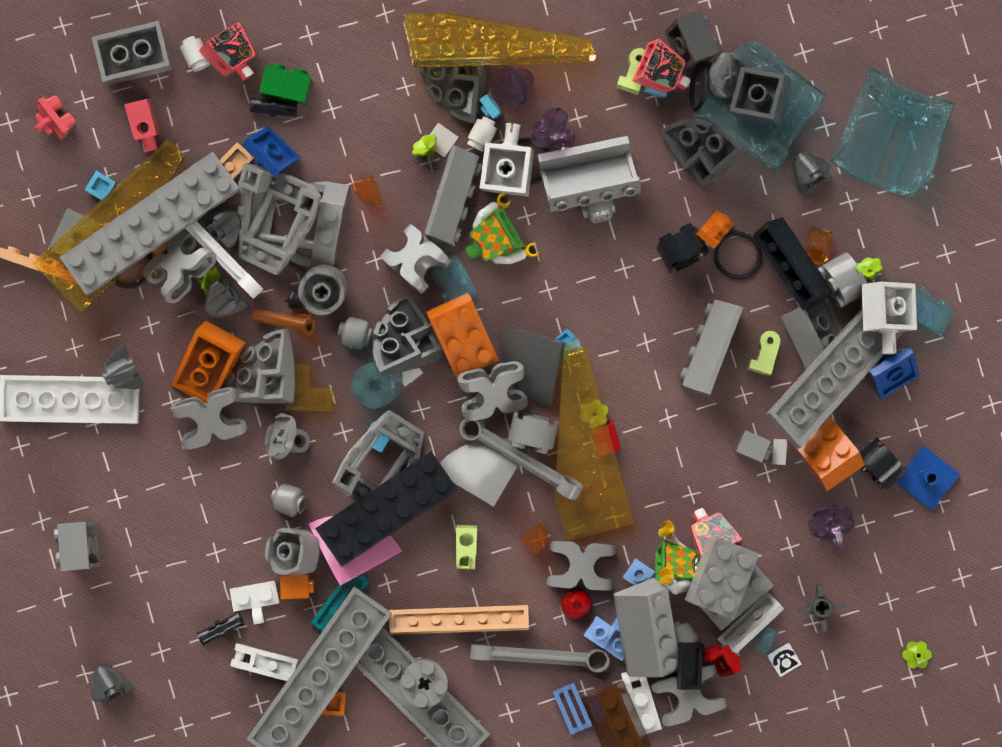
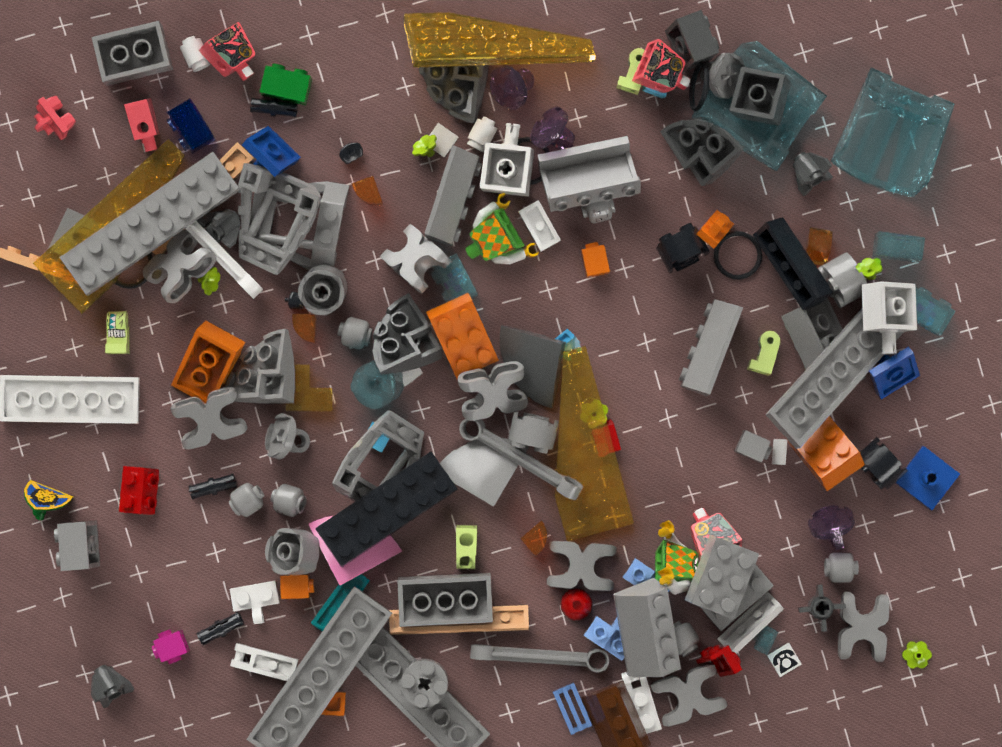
(43, 499): none -> shield
(100, 185): medium azure plate -> none
(117, 333): none -> yellowish green leg
(120, 370): dark grey brick -> none
(139, 490): none -> red bracket
(170, 646): none -> dark pink brick
(190, 125): none -> clear blue brick
(212, 486): none -> black pin
(223, 300): dark grey brick -> none
(246, 500): none -> light grey head
(284, 321): dark orange pin -> none
(351, 152): none -> black piece
(445, 599): none -> light grey slope
(490, 107): medium azure plate -> none
(539, 226): none -> white plate
(595, 260): none -> orange brick
(689, 665): black tile -> none
(840, 567): none -> light grey head
(863, 627): none -> light grey piece
(898, 247): none -> clear light blue brick

